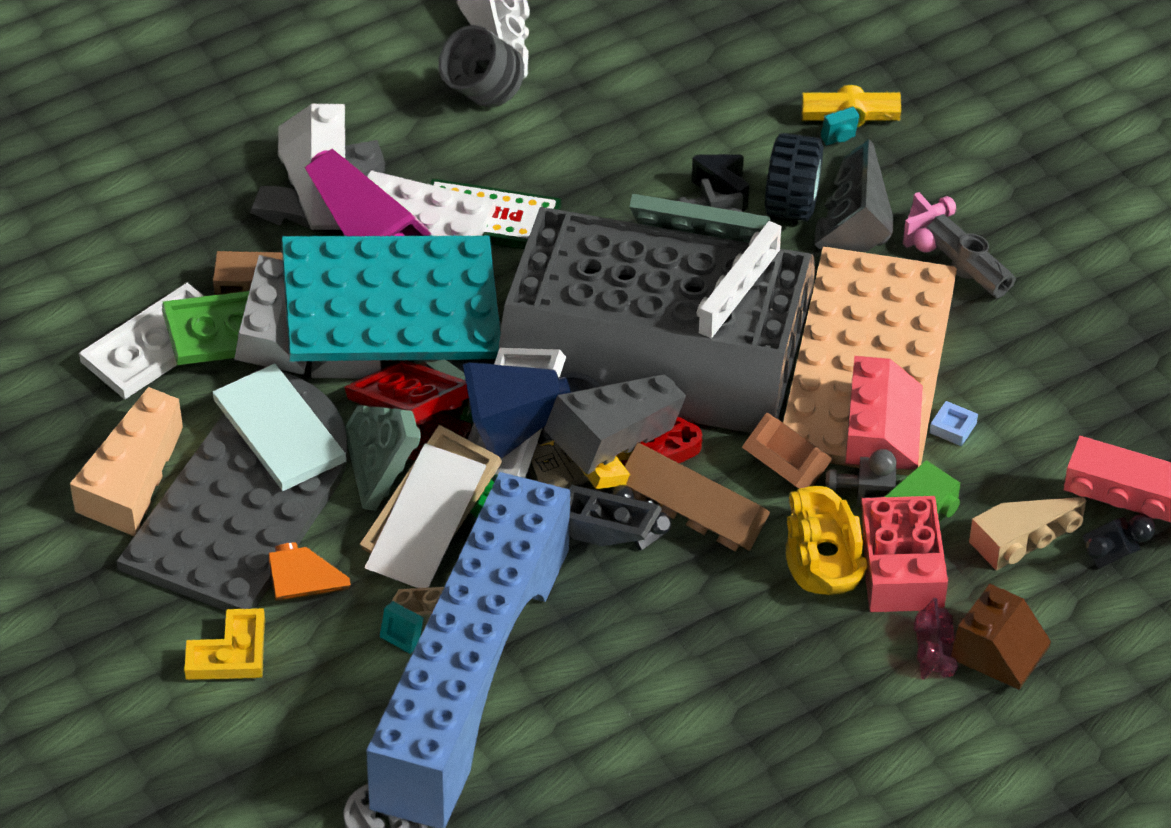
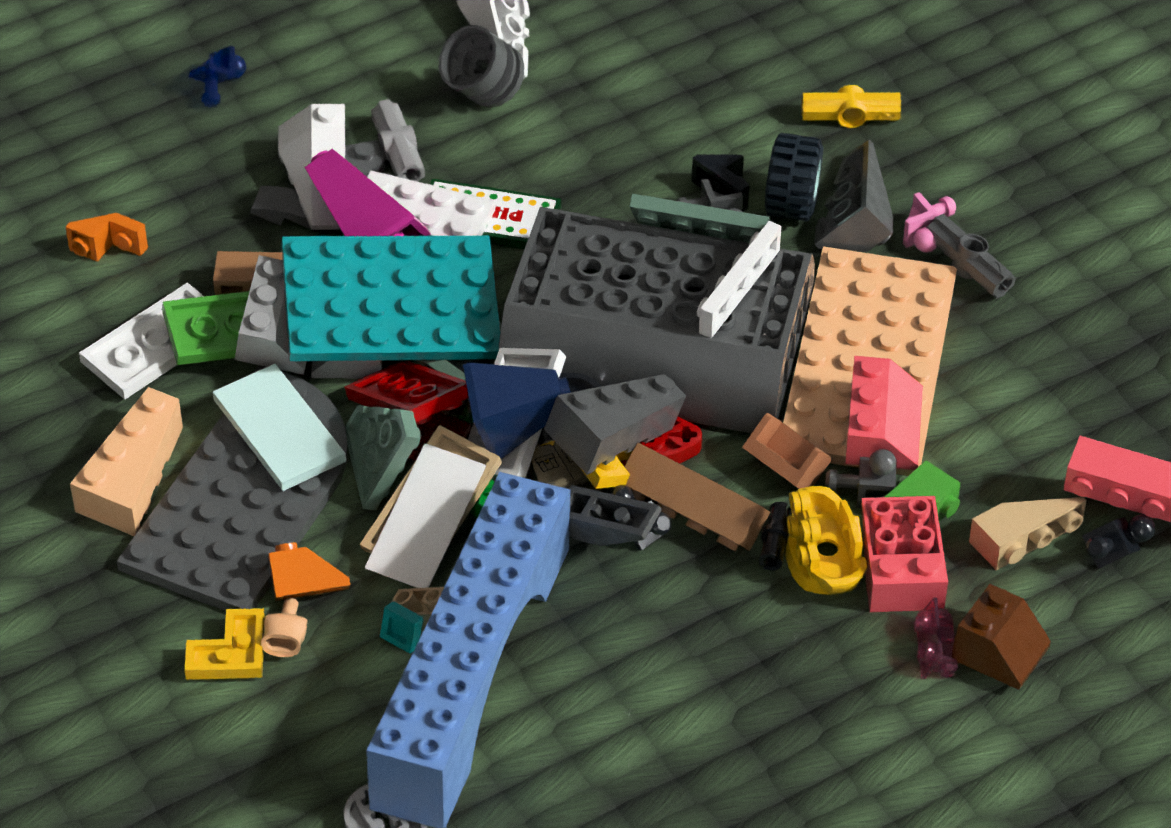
(96, 235): none -> orange slope
(216, 69): none -> clear blue piece
(284, 631): none -> light nougat piece
(397, 141): none -> light grey piece
(775, 536): none -> black pin
(840, 126): teal plate -> none
(953, 423): light blue tile -> none

